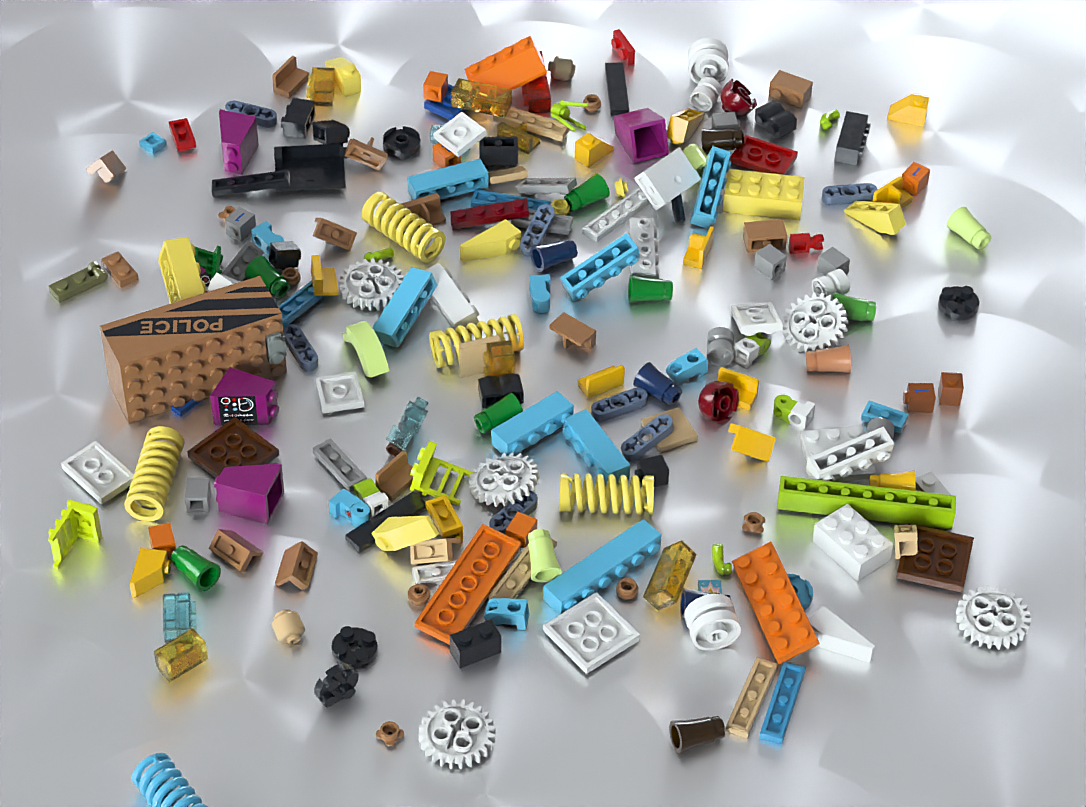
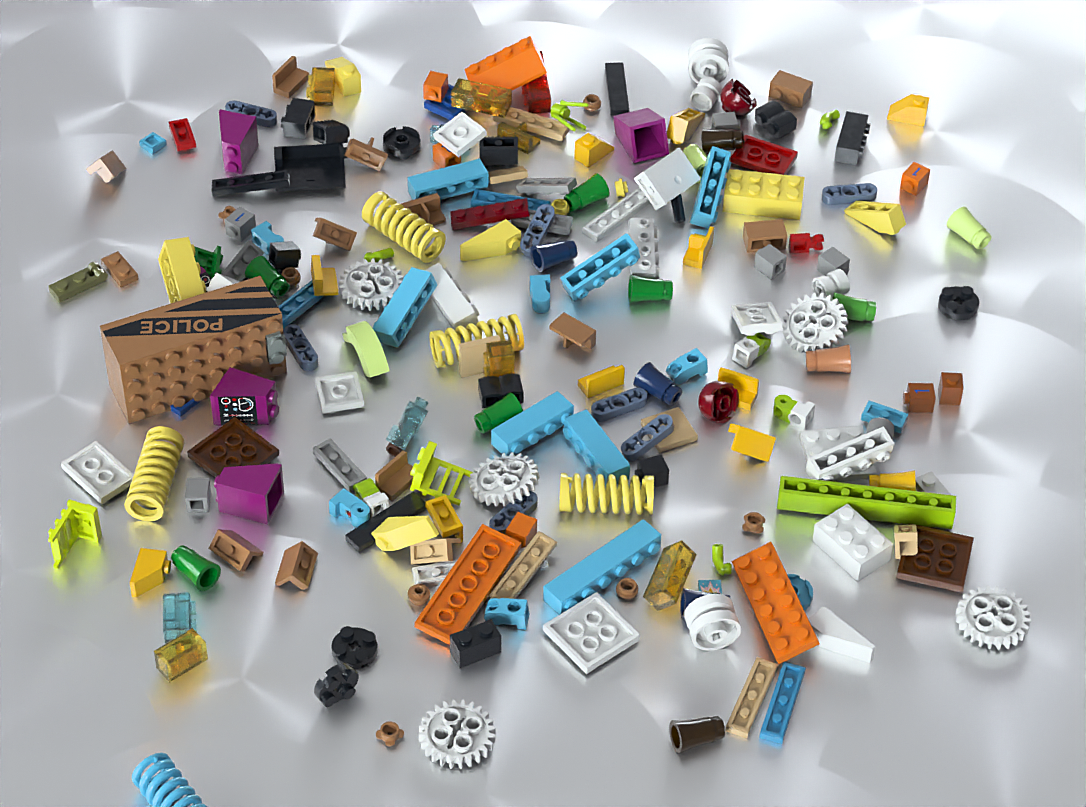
(162, 538): orange brick -> none
(288, 626): tan head -> none
(542, 556): yellowish green plant -> none
(561, 68): dark tan head -> none
(623, 47): red plate -> none
(720, 346): light grey wheel -> none
(893, 193): yellow panel -> none

